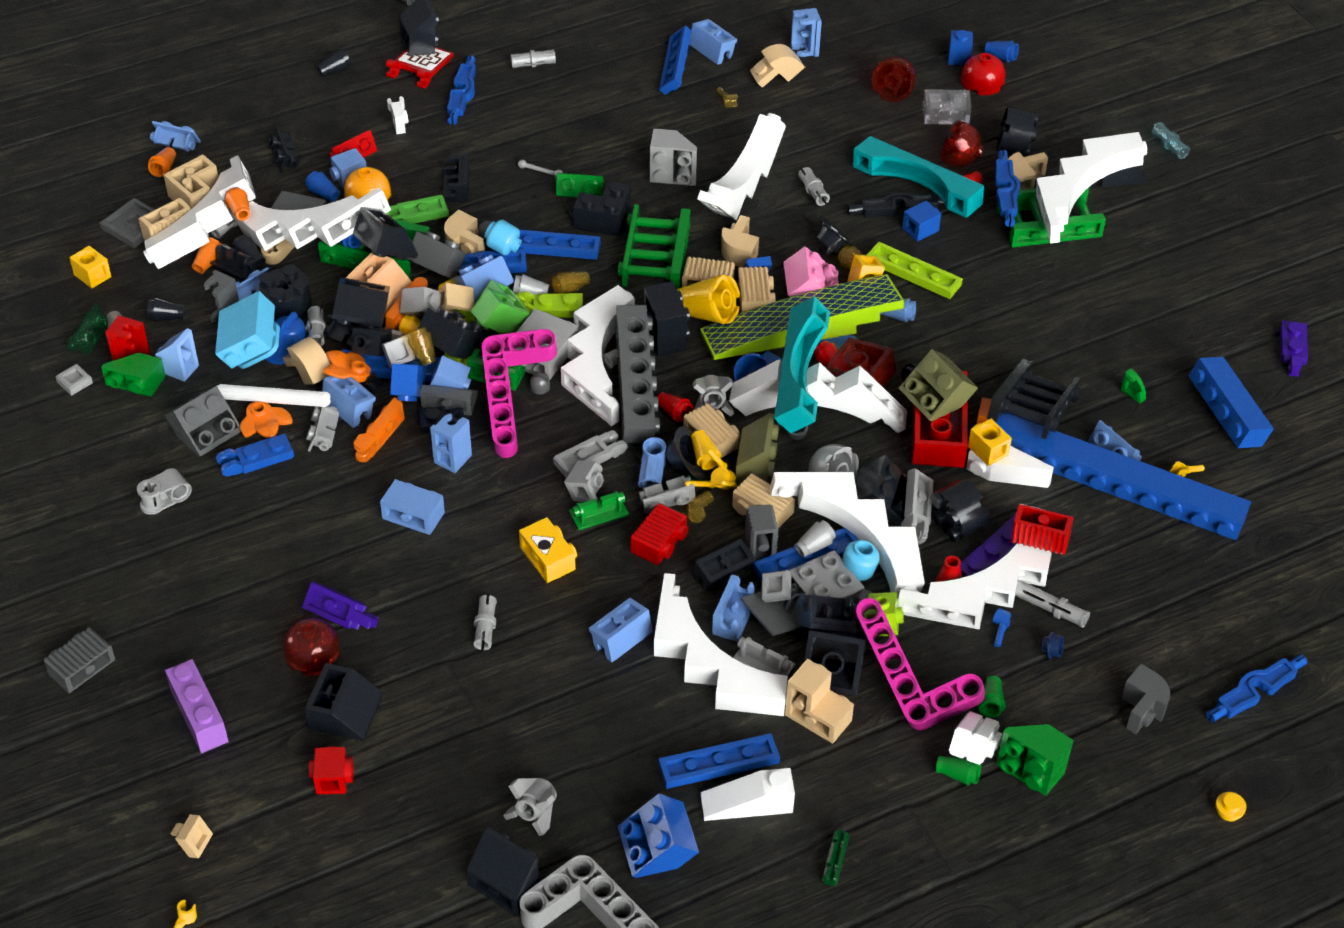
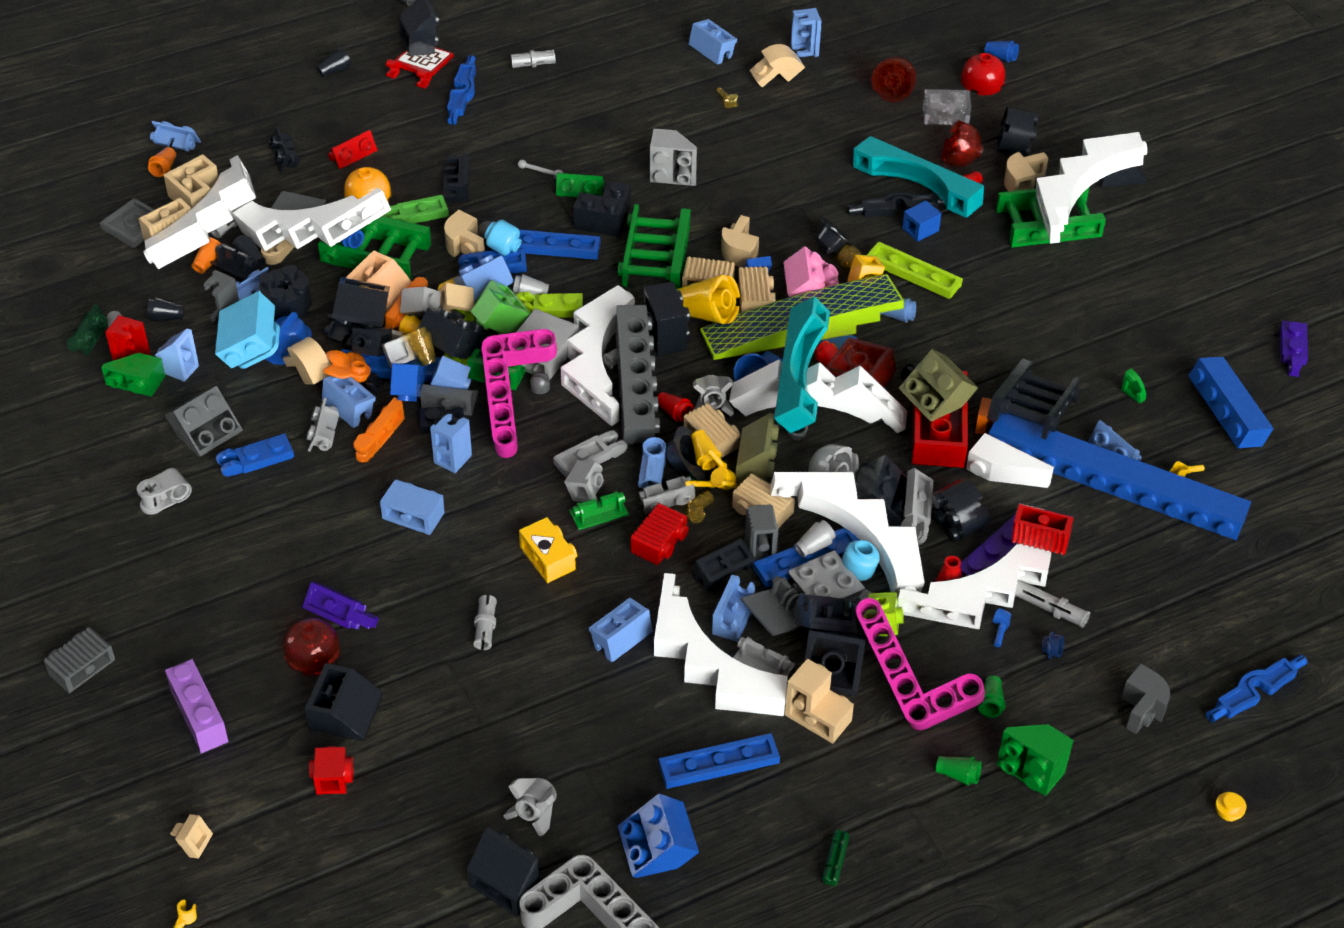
(74, 379): light grey tile -> none
(90, 267): yellow brick -> none
(238, 203): orange cone -> none
(265, 421): orange plate -> none
(275, 395): white axle -> none
(315, 324): light grey pin -> none
(322, 186): blue cone -> none
(344, 164): medium blue brick -> none
(383, 234): black slope -> none
(399, 115): white plate -> none
(436, 255): dark grey brick -> none
(570, 281): clear yellow cone -> none
(675, 60): blue plate -> none
(728, 193): white arch -> none
(752, 795): white slope -> none
(776, 586): light grey tile -> none
(814, 186): light grey pin -> none
(960, 47): blue brick -> none
(975, 738): white brick -> none
(989, 442): yellow brick -> none
(1009, 188): blue piece -> none
(1170, 140): clear light blue pin -> none

